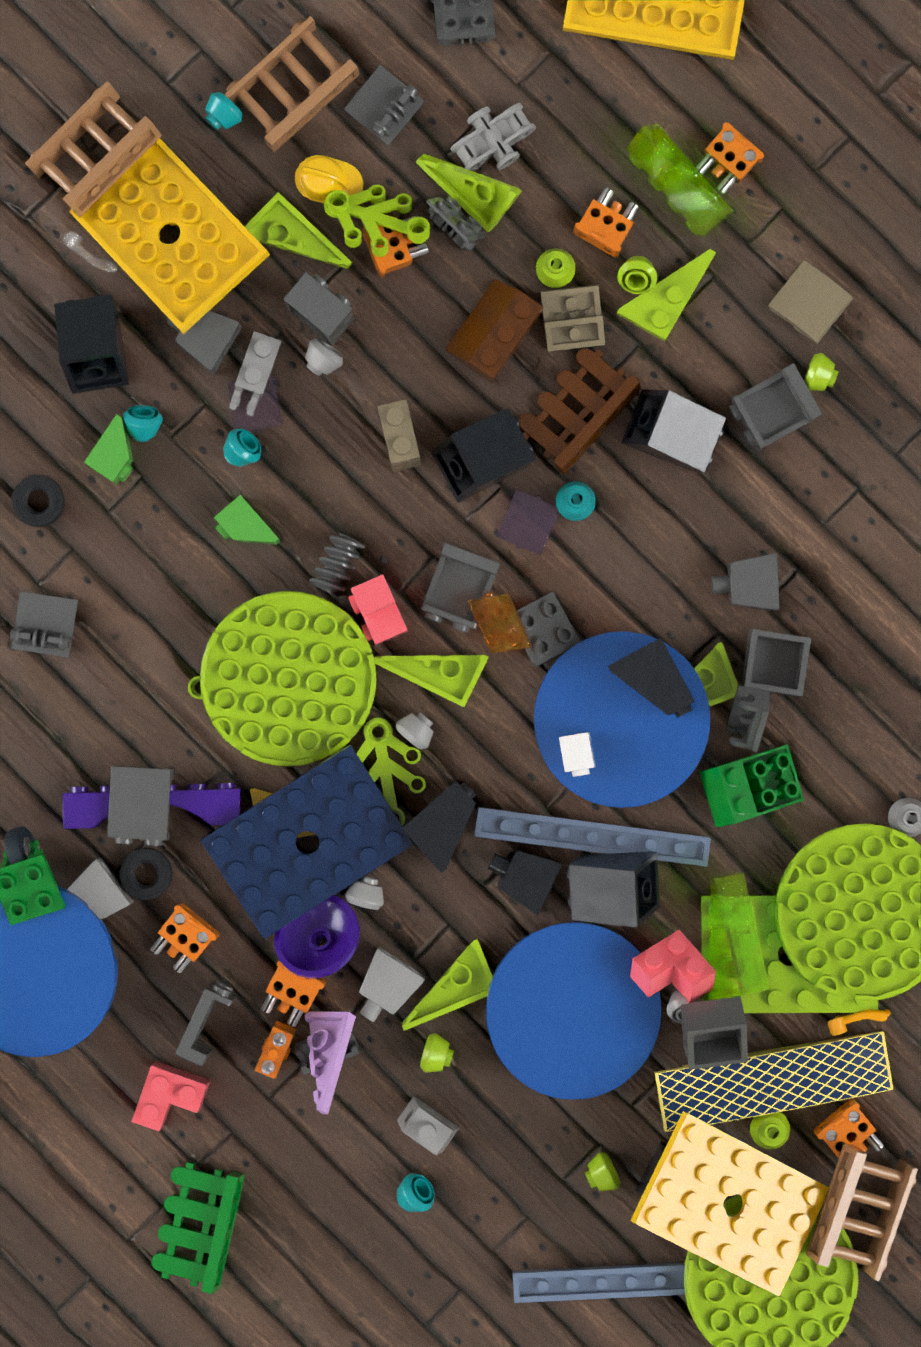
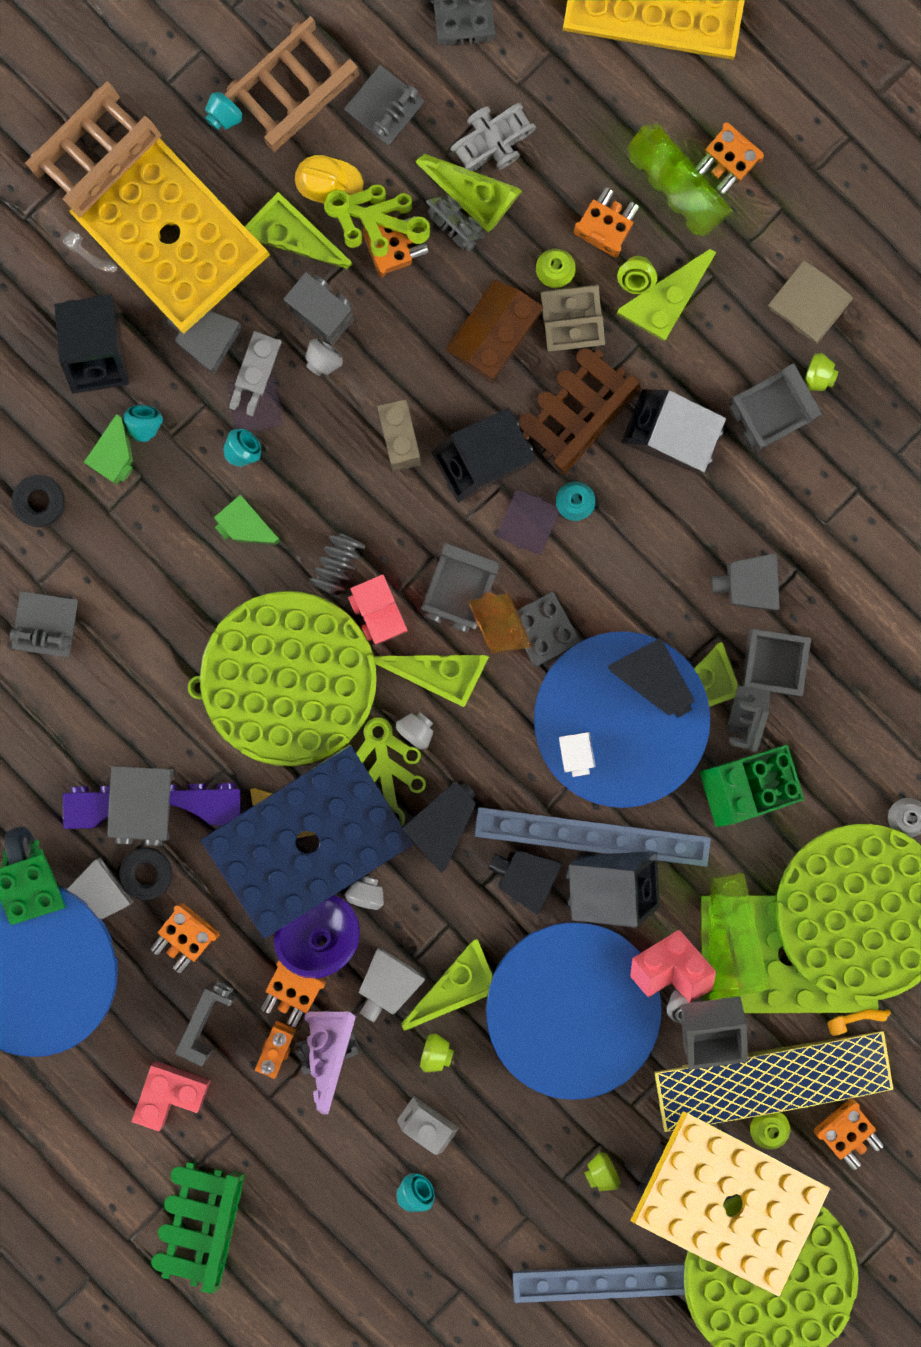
(837, 1202): medium nougat fence -> none

